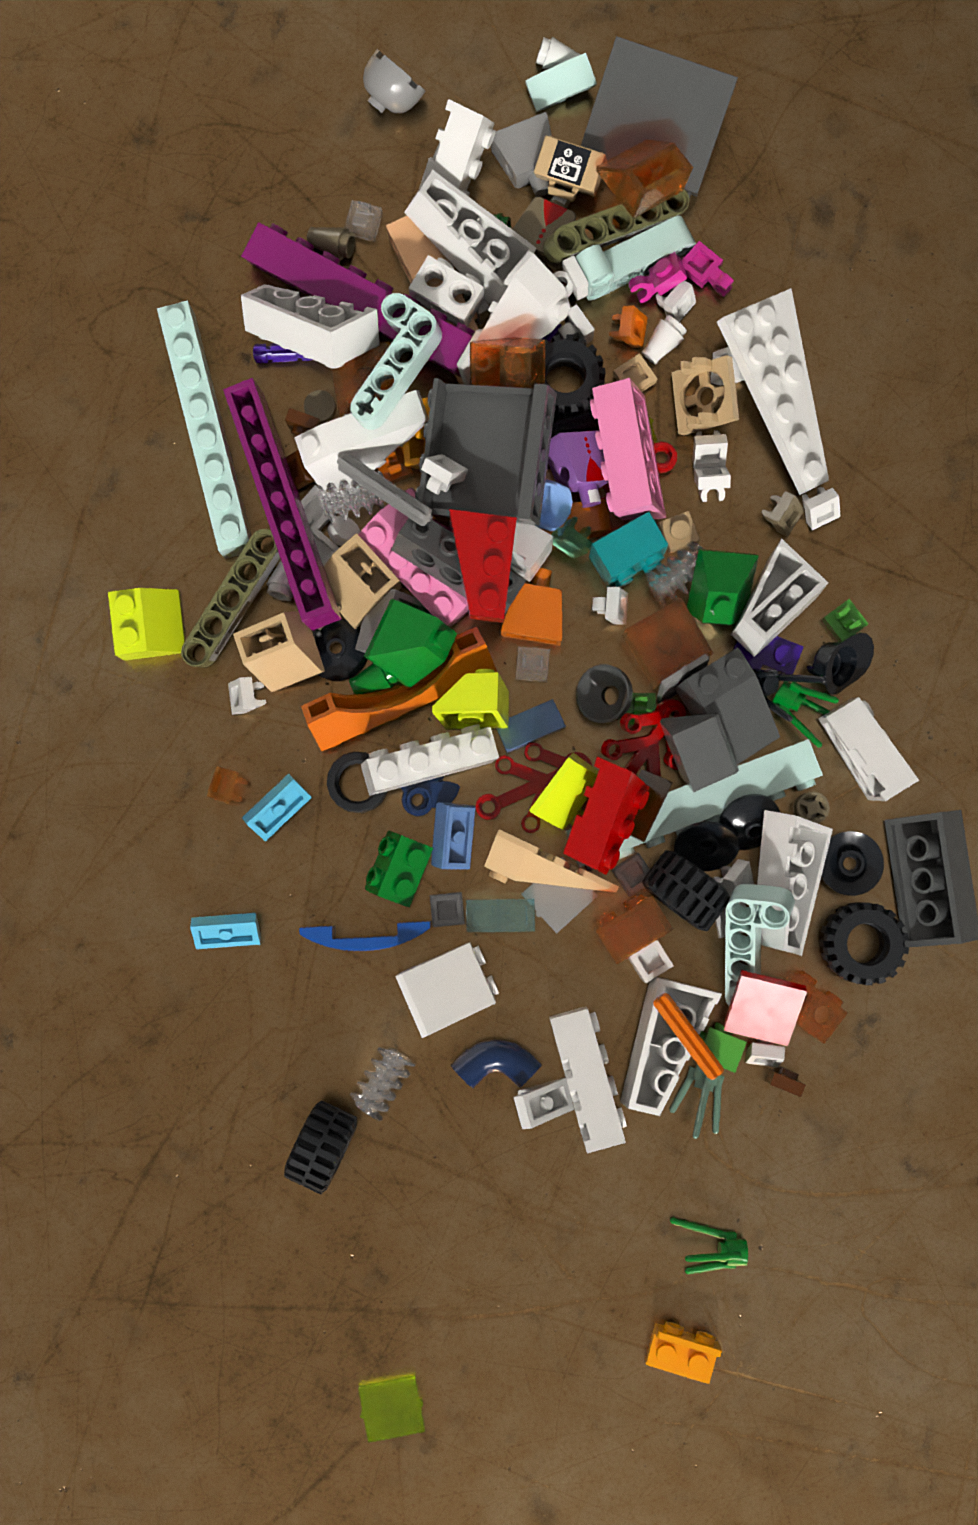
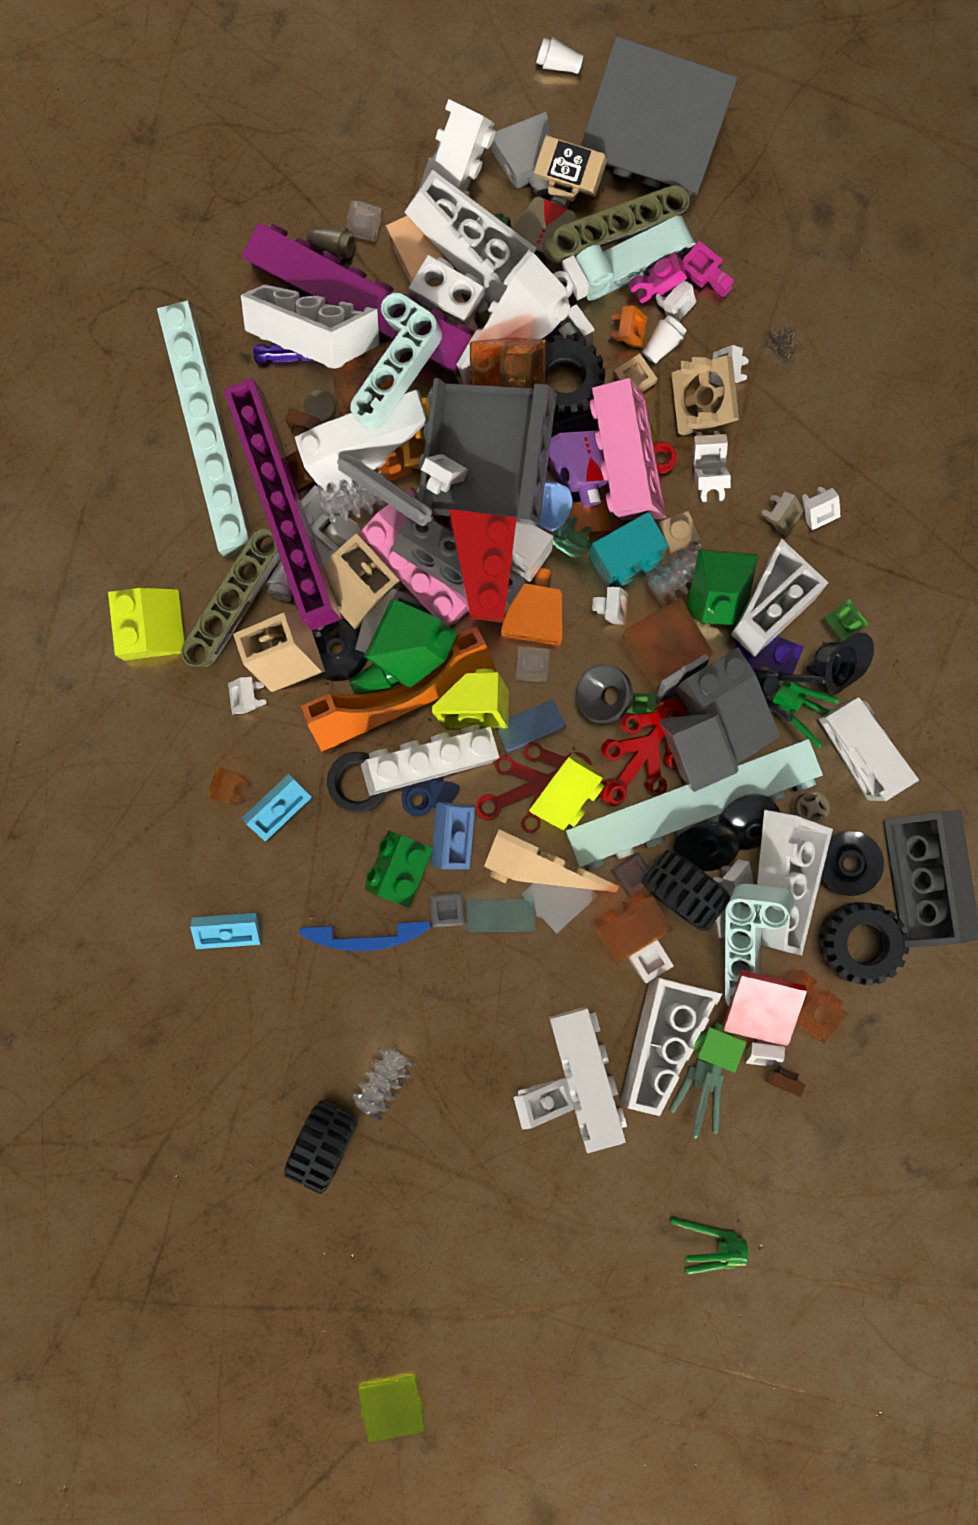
(390, 85): light grey cylinder -> none
(447, 988): white slope -> none
(496, 1056): dark blue cylinder -> none
(561, 82): light aqua slope -> none
(607, 817): red wedge -> none
(646, 175): clear orange slope -> none
(657, 793): dark brown slope -> none
(683, 1352): light orange bracket -> none
(688, 1036): orange axle -> none
(773, 364): white wing -> none

